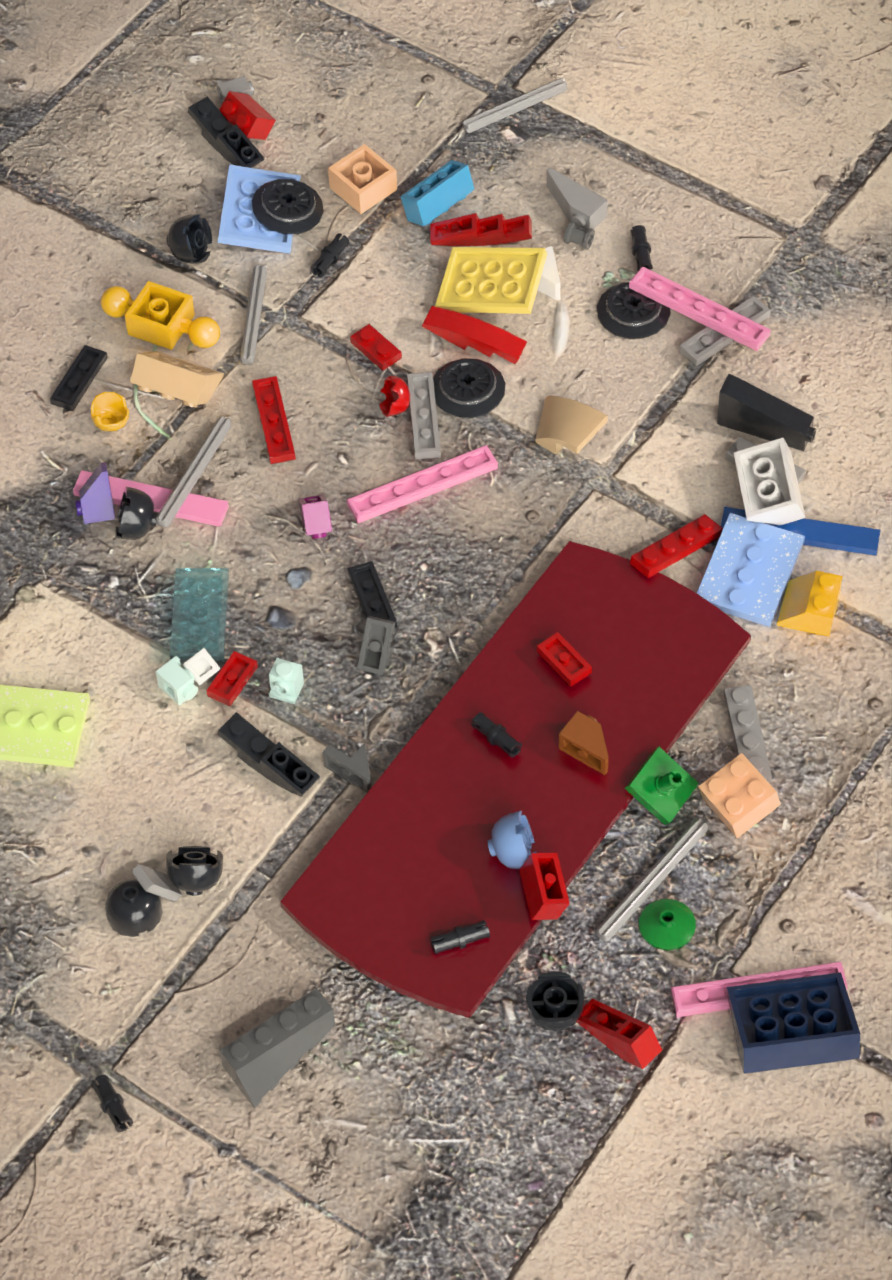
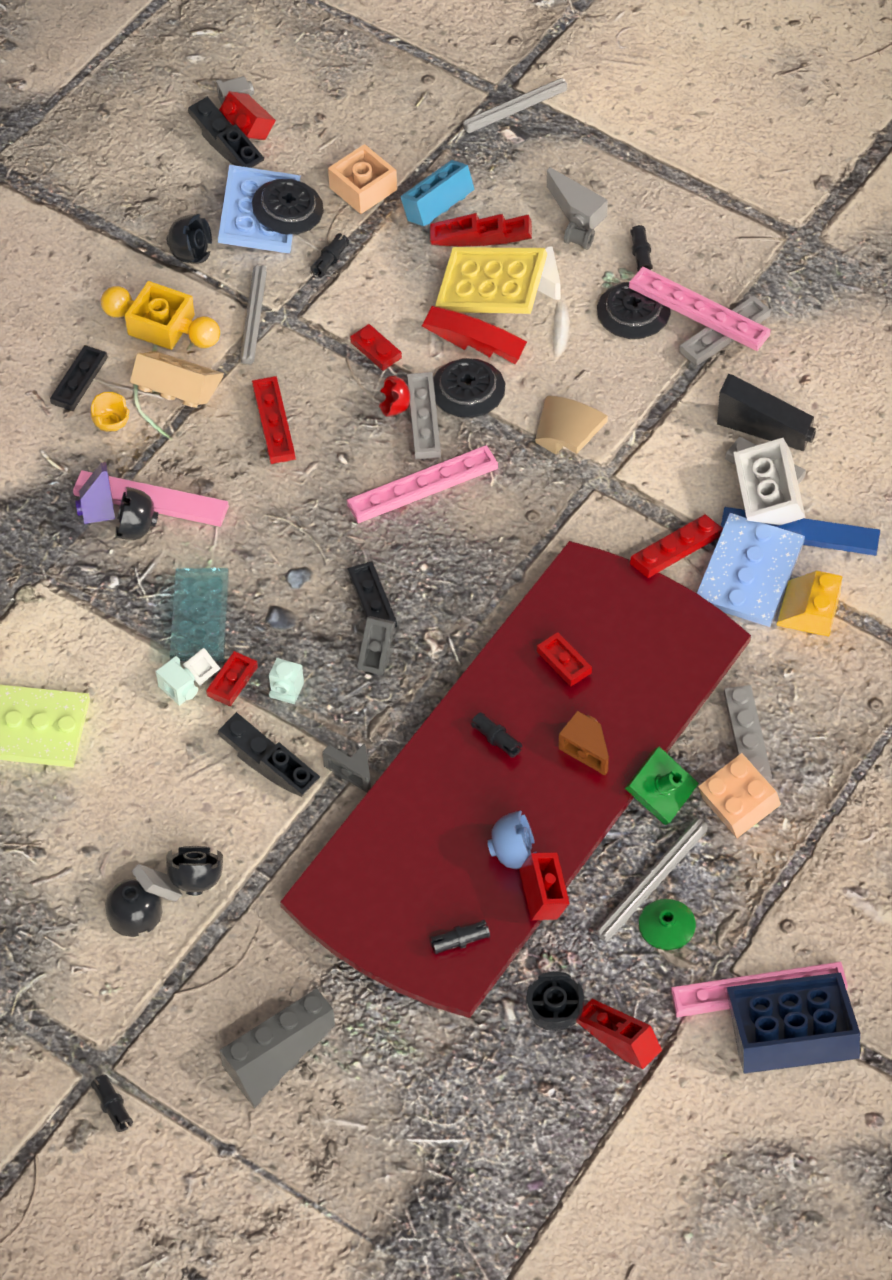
(193, 472): light grey axle -> none
(315, 515): slope -> none

